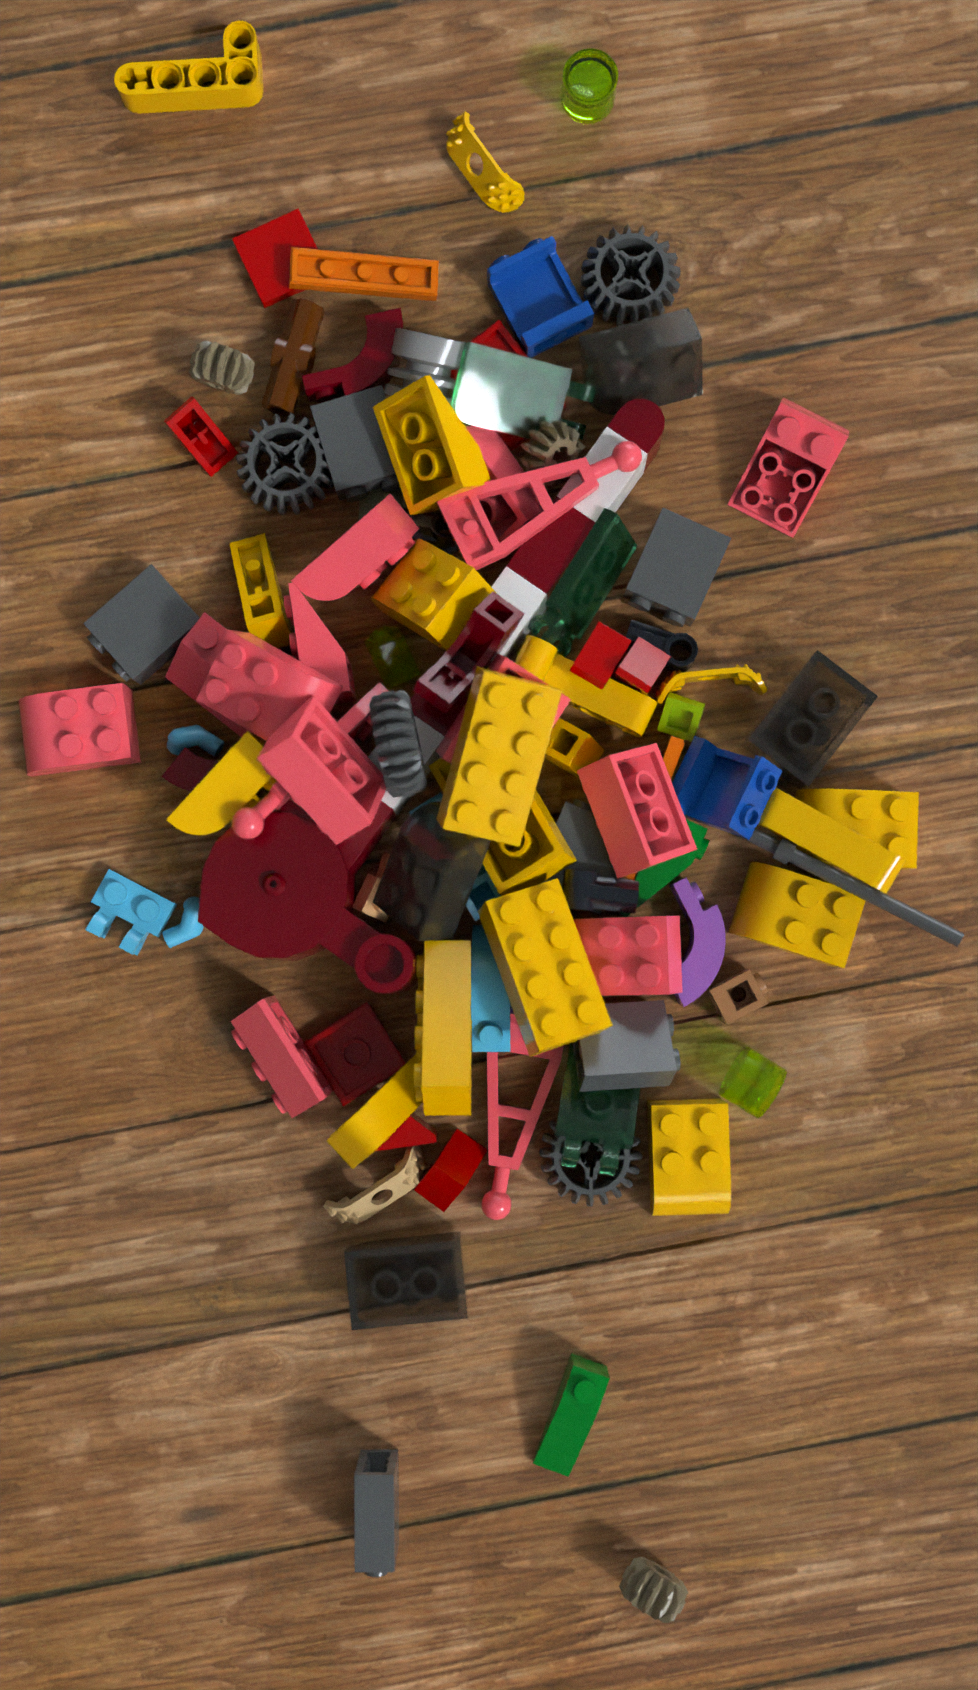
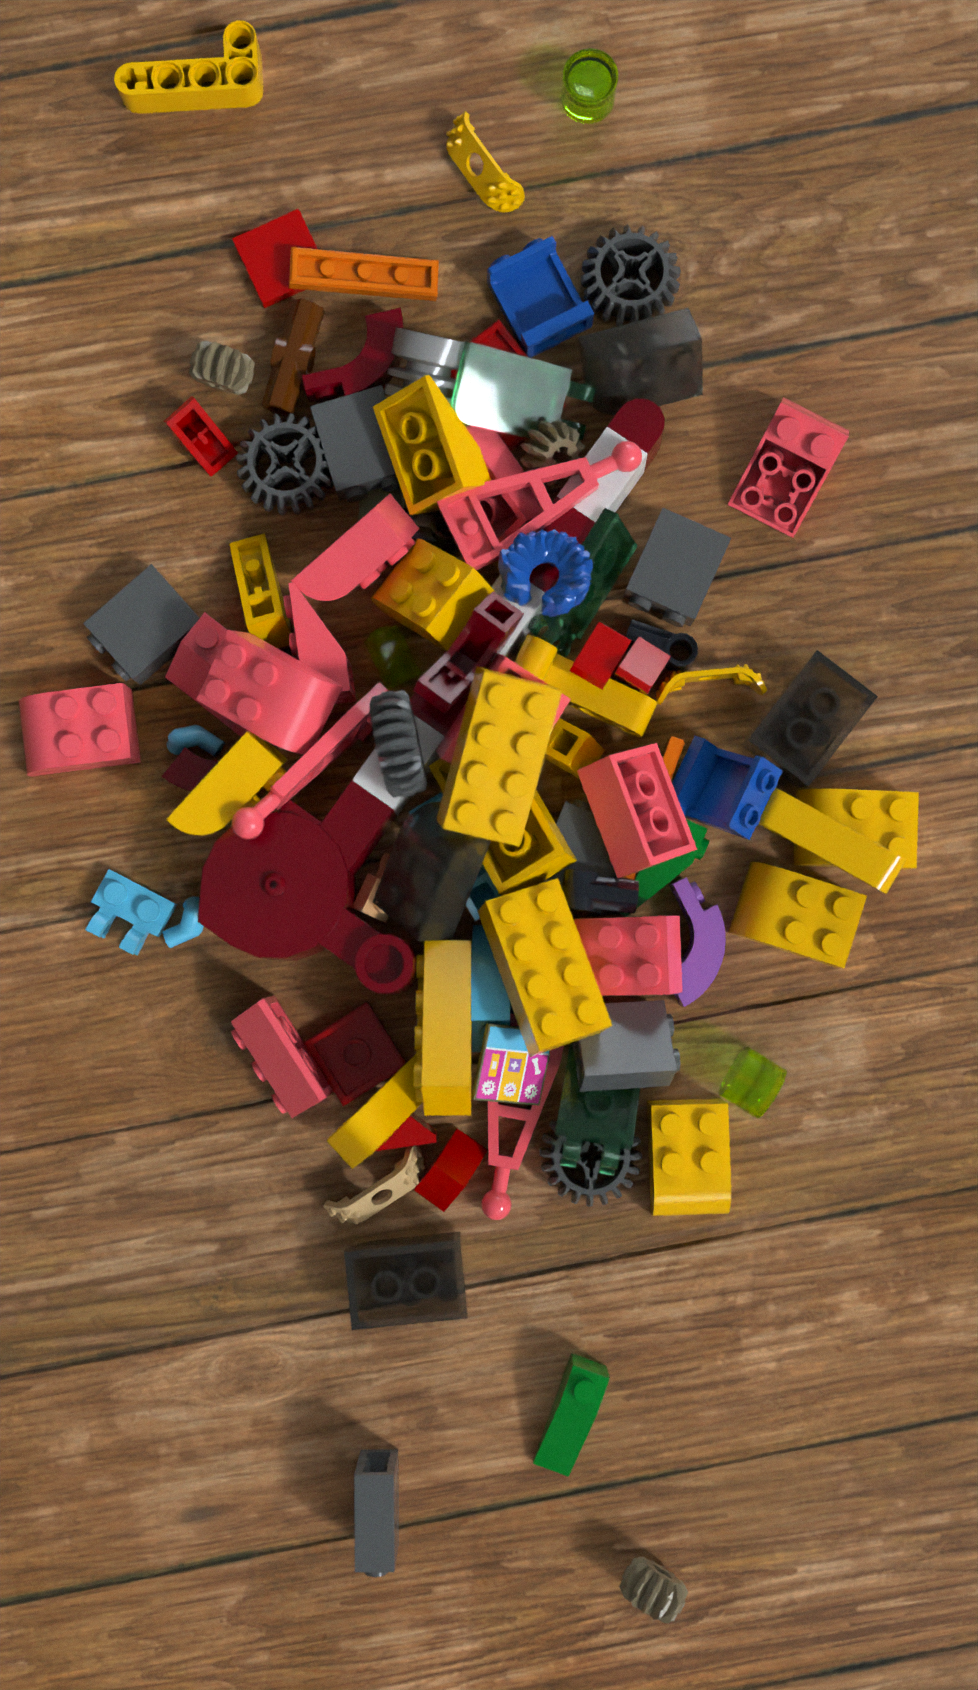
(324, 771): coral slope -> none
(507, 1070): none -> piece
(551, 548): none -> blue piece
(681, 717): lime plate -> none
(753, 998): medium nougat brick -> none
(786, 851): dark grey bar -> none

